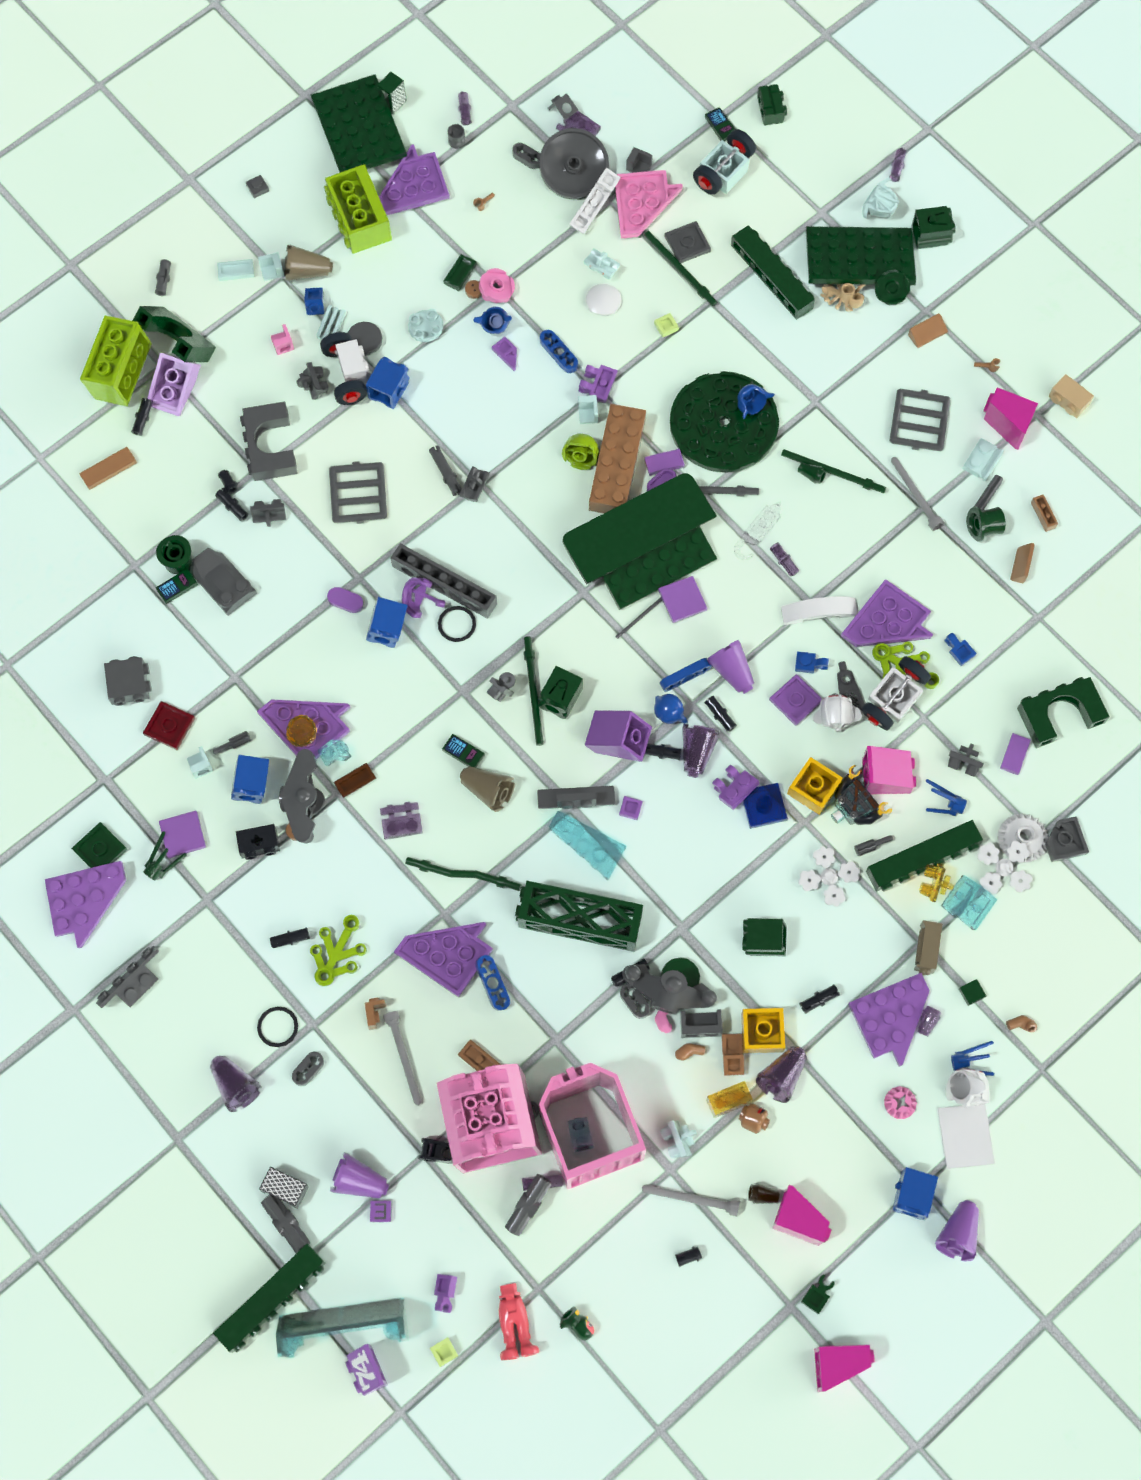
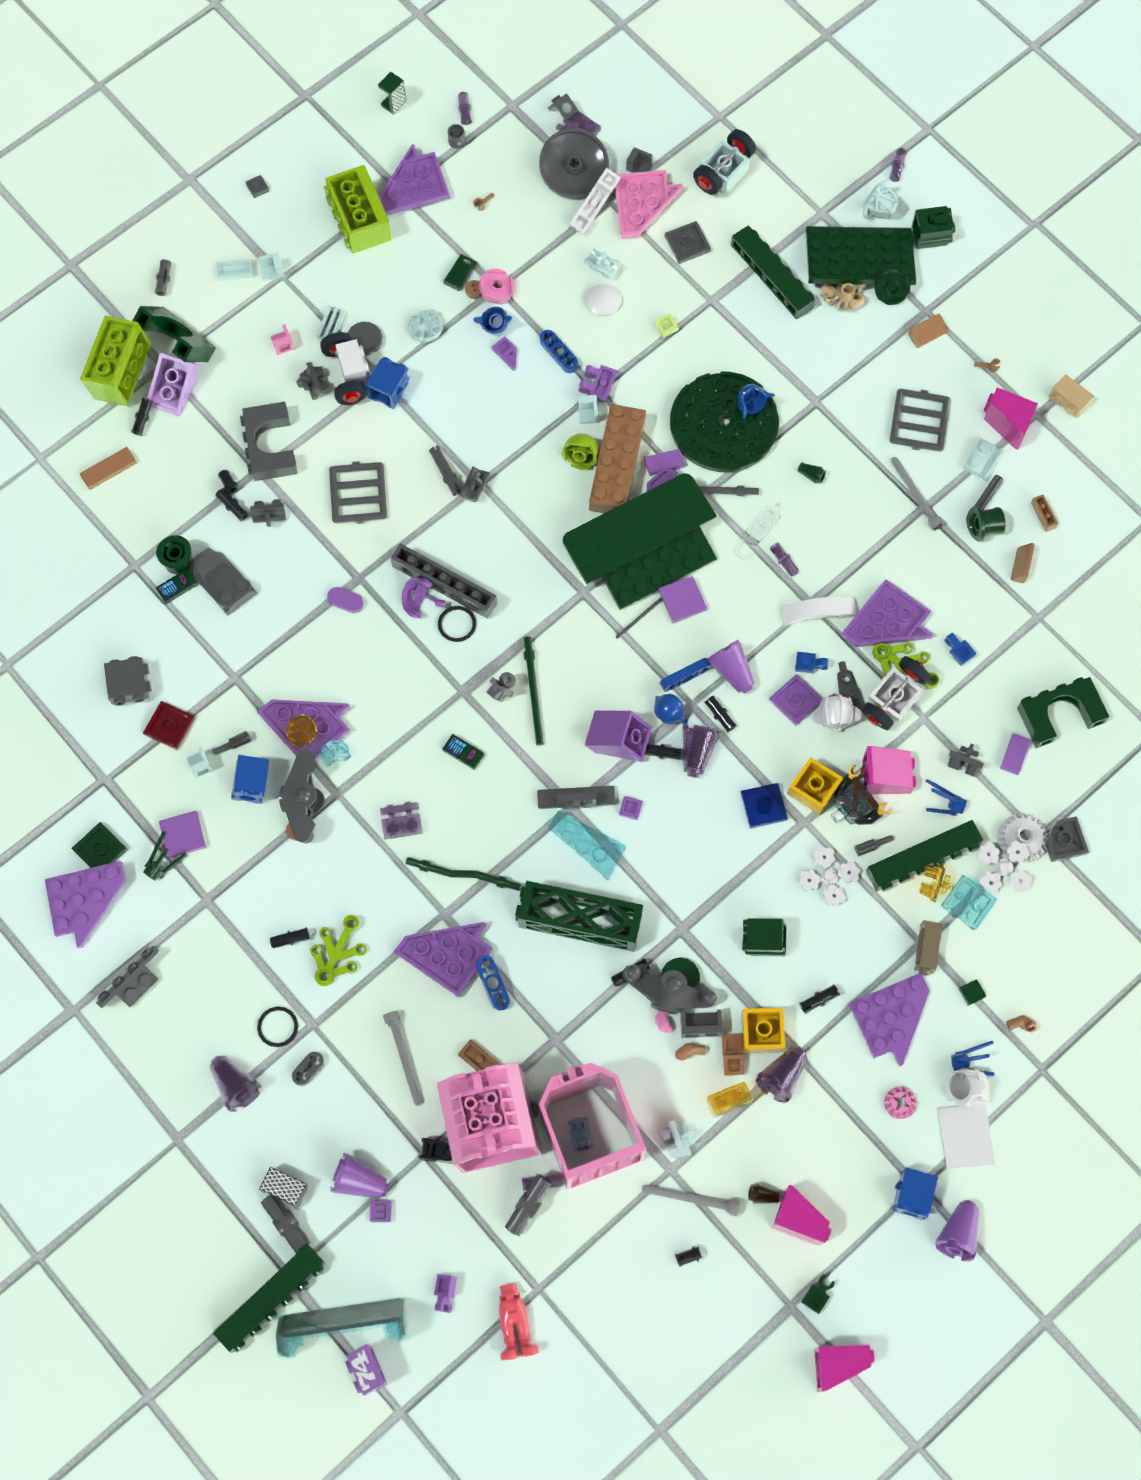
(248, 839): black brick -> none
(305, 264): dark tan cone -> none
(314, 301): blue bracket -> none
(355, 780): reddish brown tile -> none
(358, 124): dark green plate -> none
(373, 1016): medium nougat bracket -> none
(386, 622): blue piece -> none
(444, 1352): yellowish green plate -> none
(488, 786): dark tan cone -> none
(526, 156): dark grey beam -> none
(560, 692): dark green piece -> none
(578, 1323): dark green animal -> none
(638, 997): dark grey beam -> none
(702, 291): dark green bar -> none
(719, 123): tile -> none
(738, 790): medium lavender plate -> none
(754, 1118): medium nougat head -> none
(771, 104): dark green brick -> none
(866, 483): dark green bar -> none
(928, 1021): clear purple cone -> none

